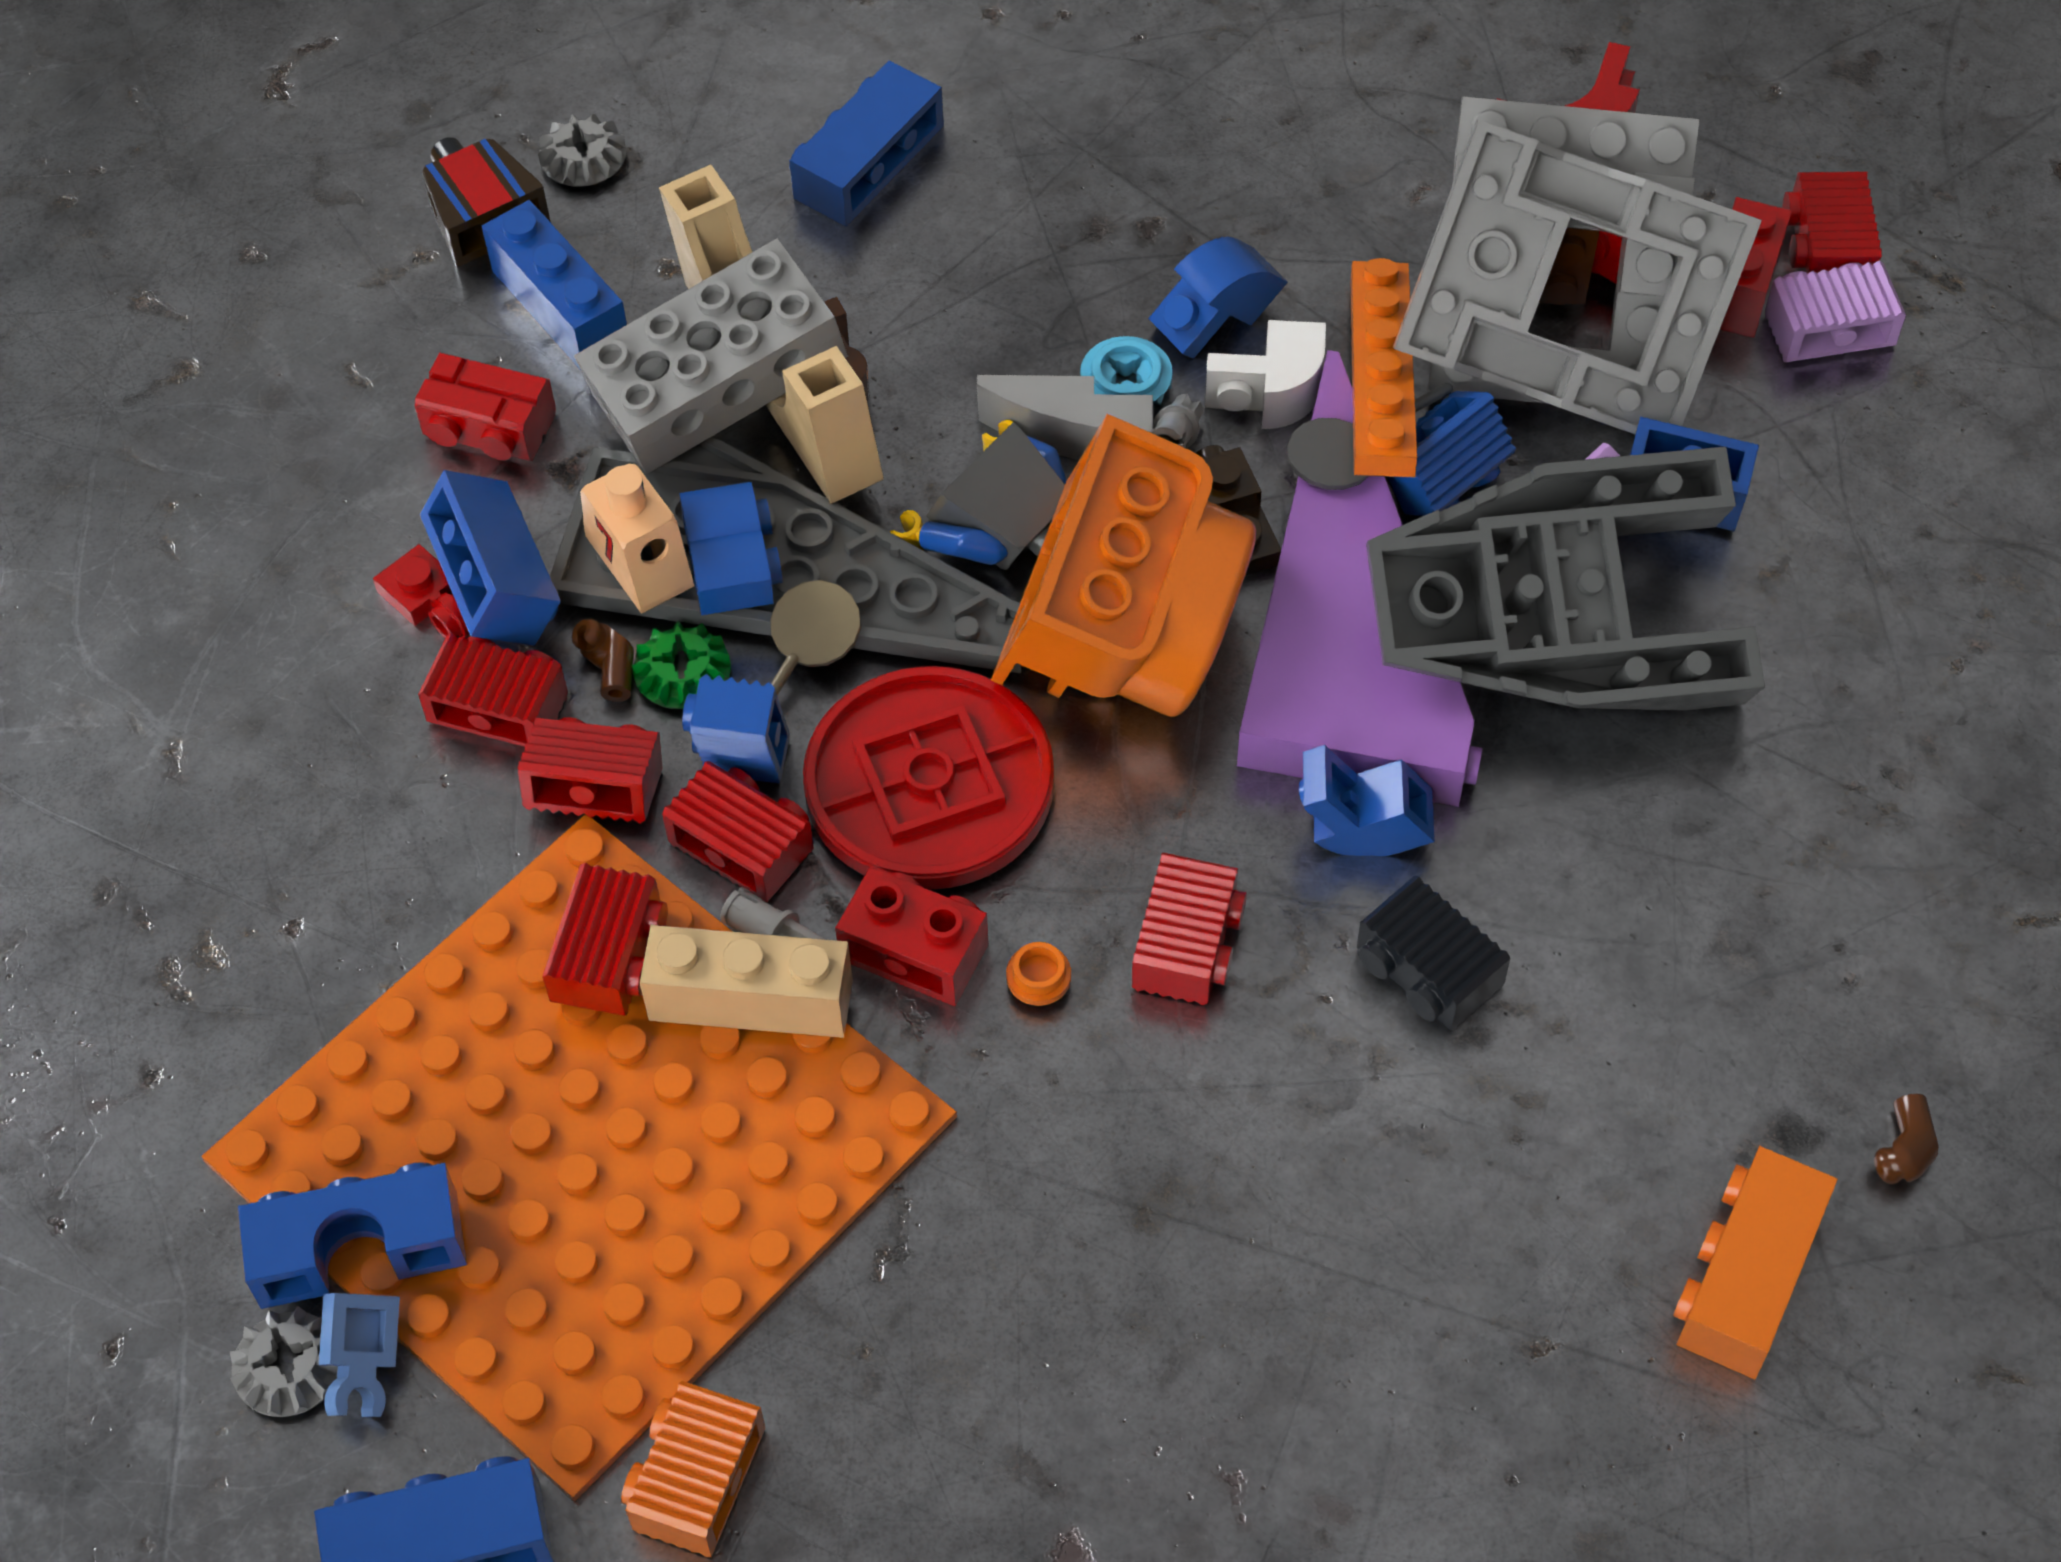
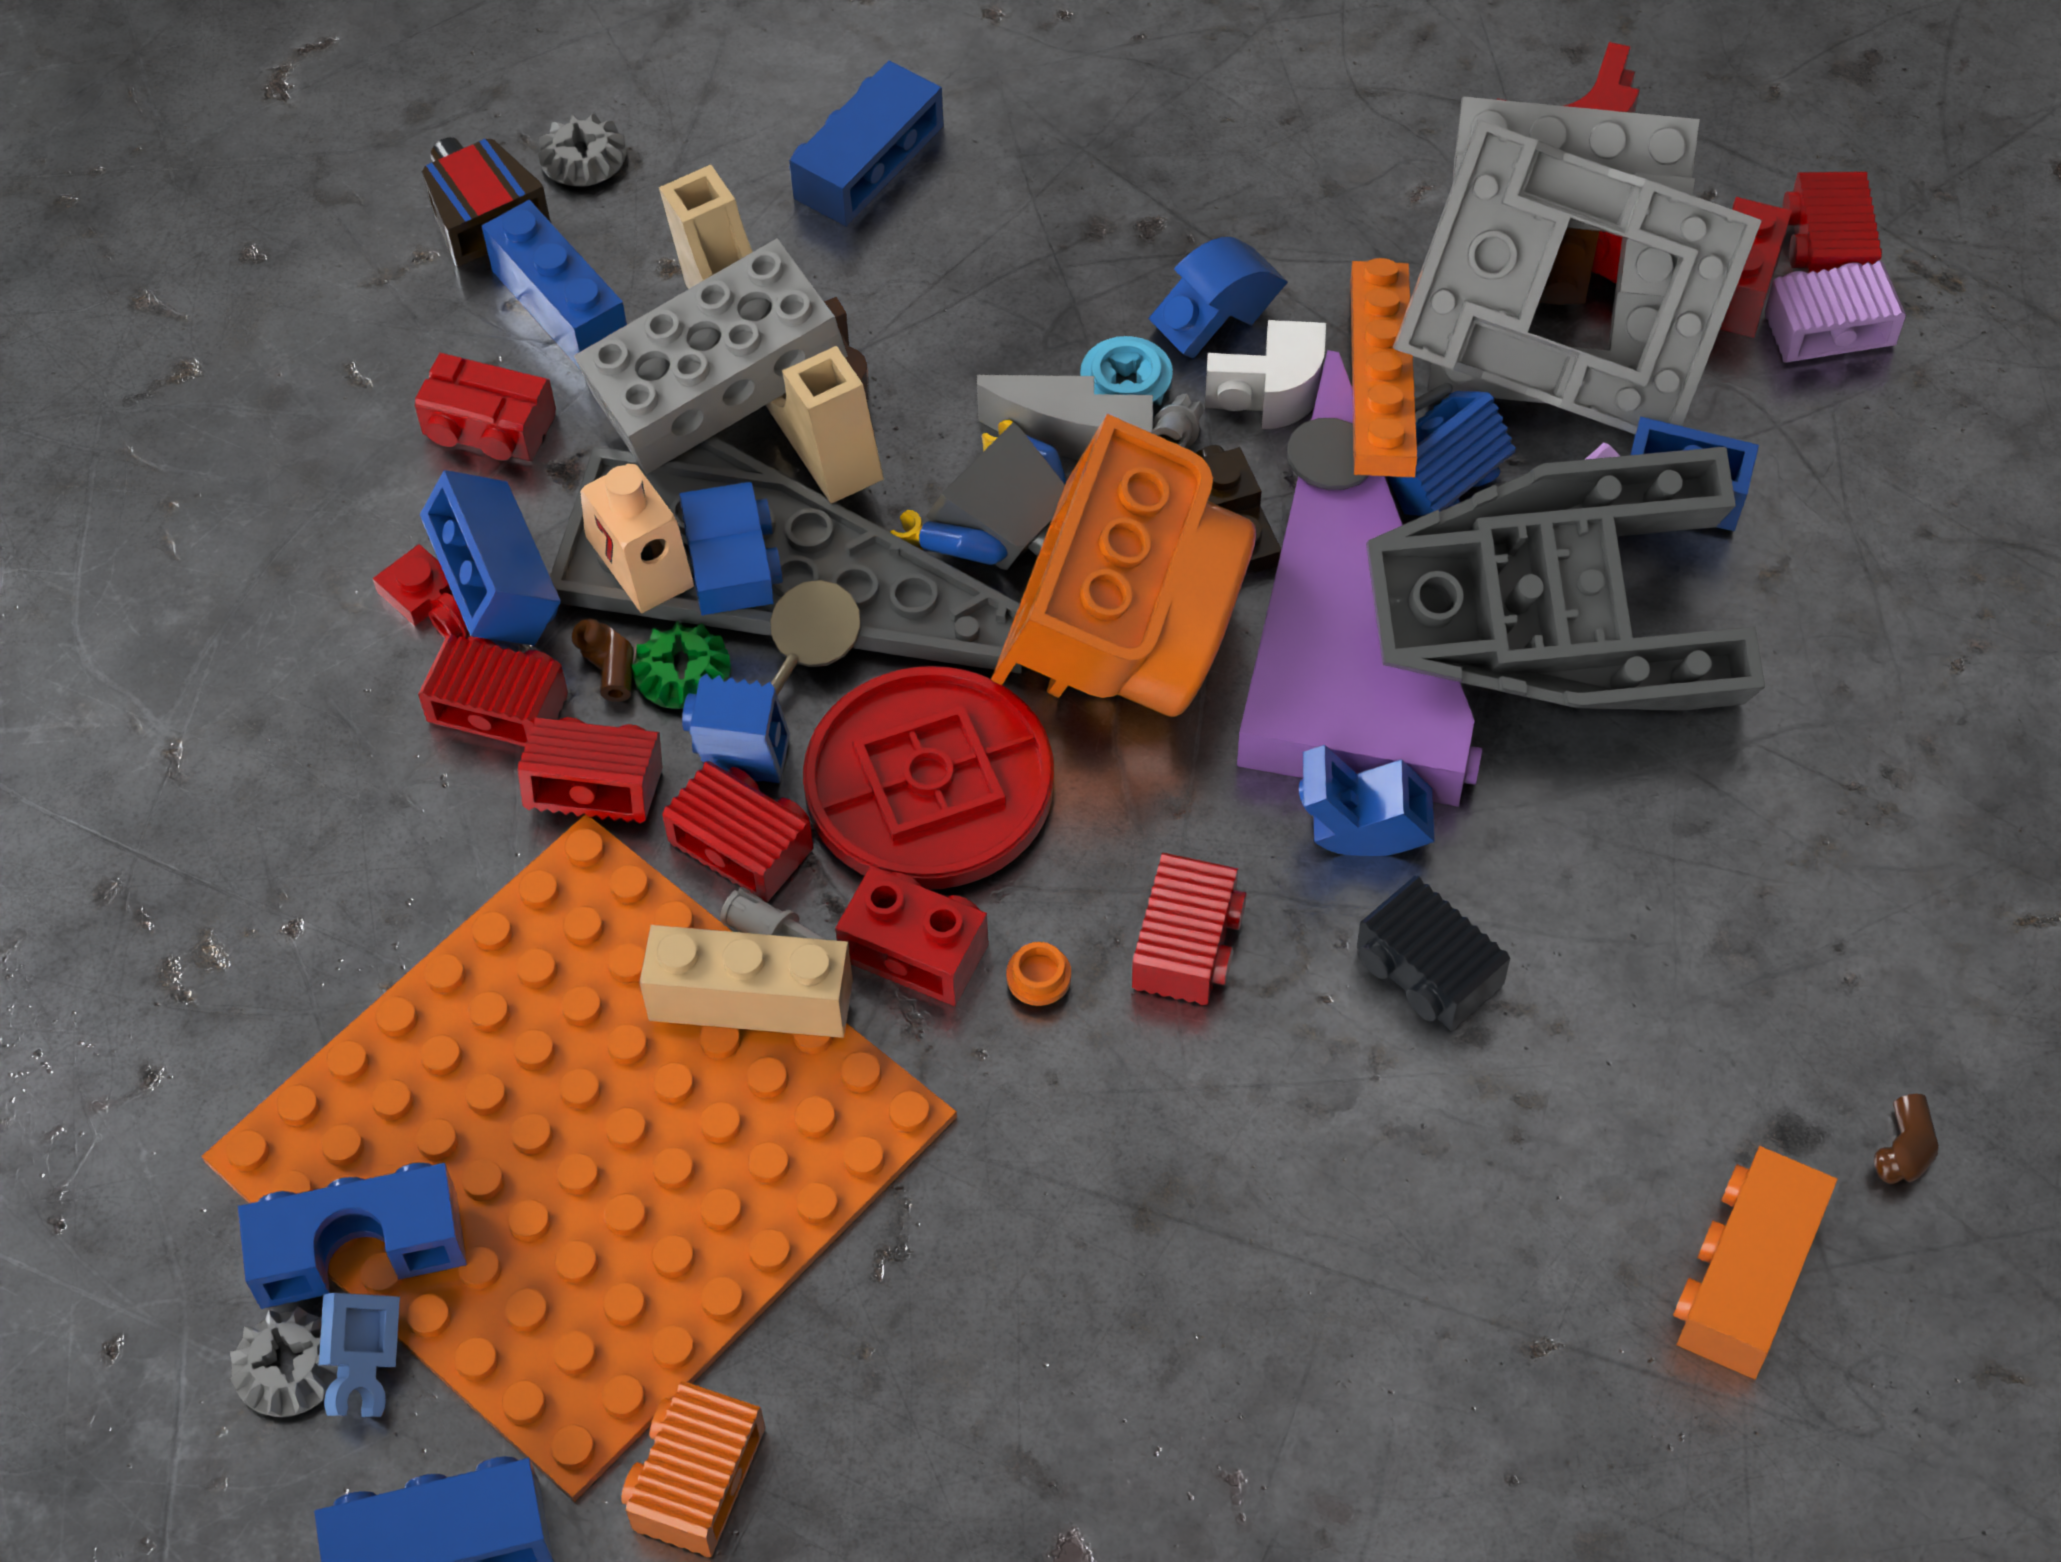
(603, 939): red brick -> none

